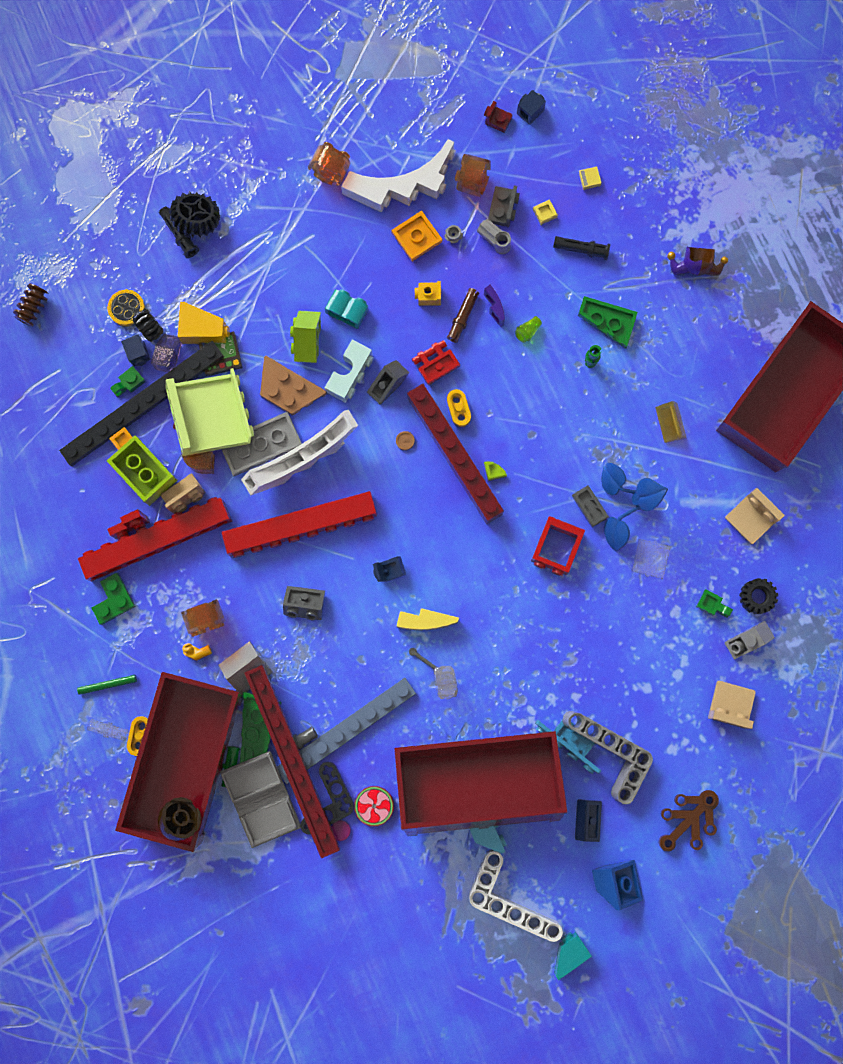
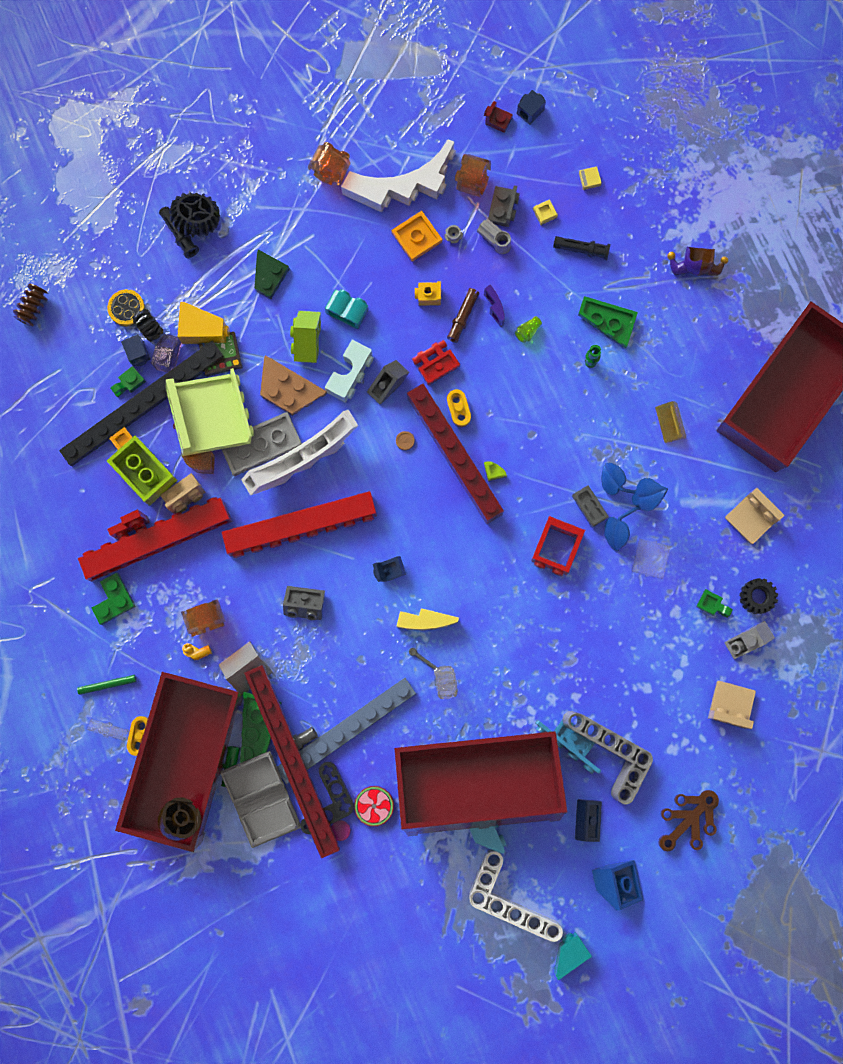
(268, 274): none -> dark green wing

